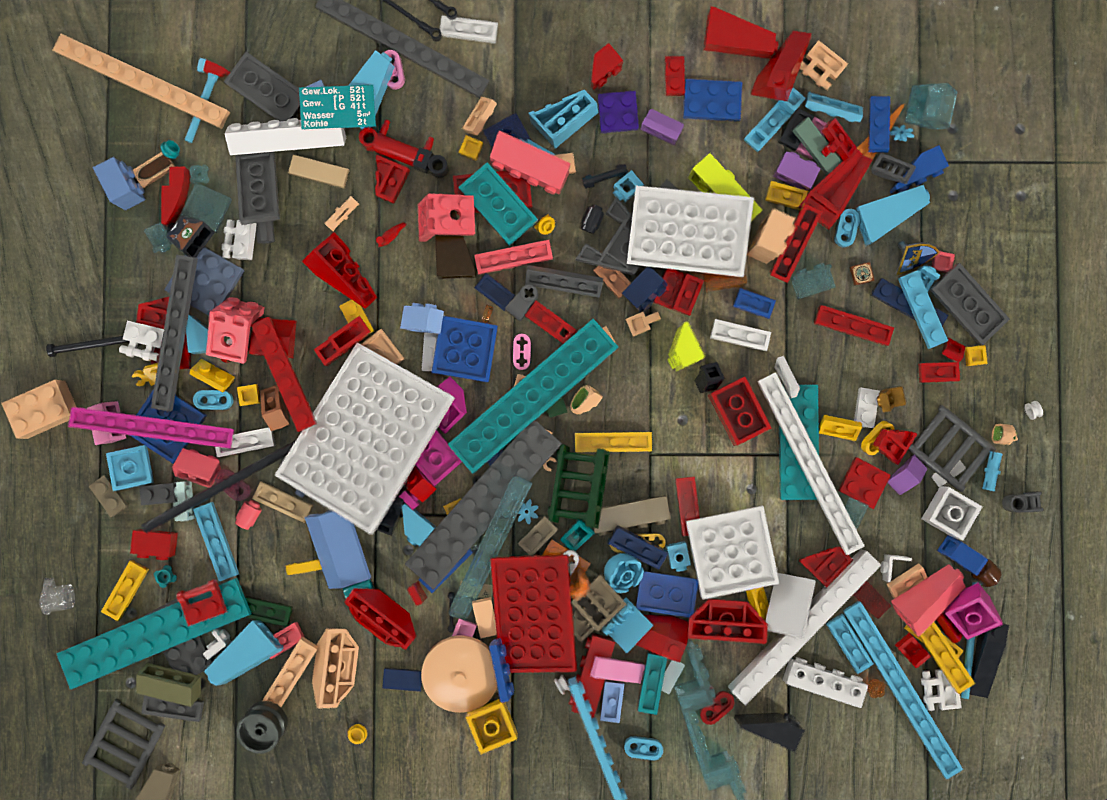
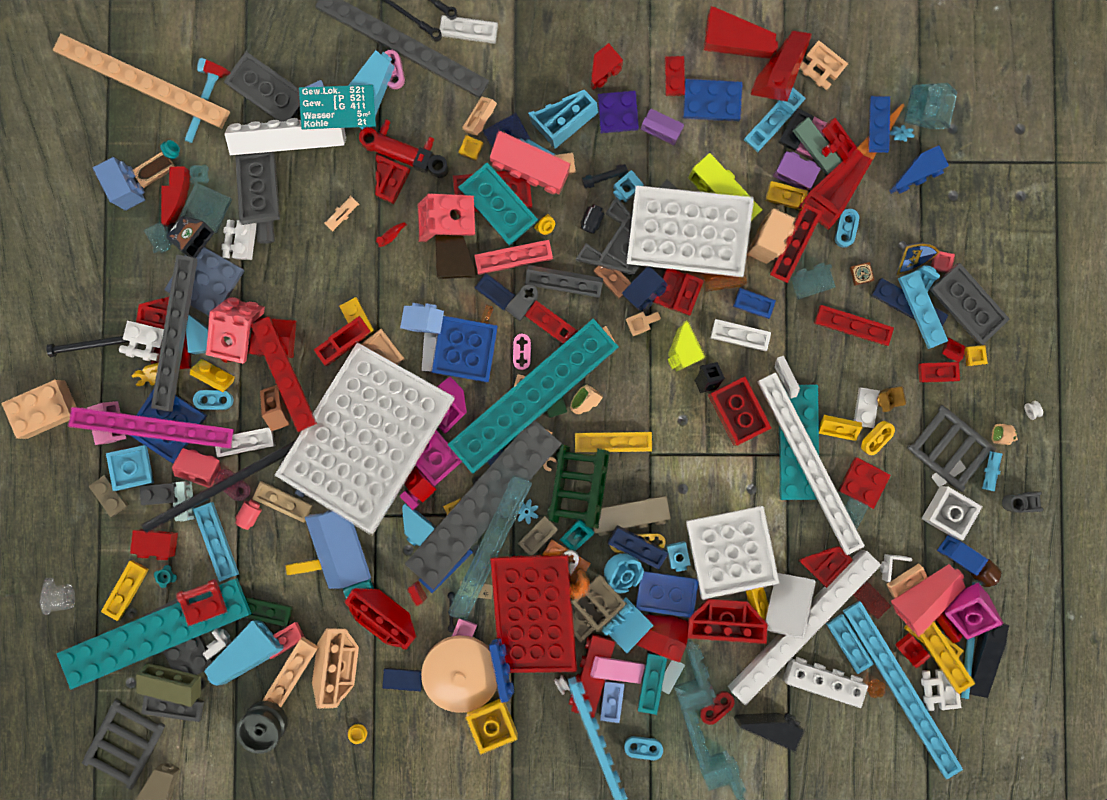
(248, 395): yellow plate -> none
(318, 171): tan tile -> none
(335, 266): red wedge -> none
(391, 517): black brick -> none
(485, 617): light nougat tile -> none
(687, 501): red plate -> none
(833, 107): medium azure plate -> none
(886, 213): medium azure slope -> none
(891, 161): dark grey slope -> none
(894, 443): red wing -> none
(907, 475): medium lavender slope -> none

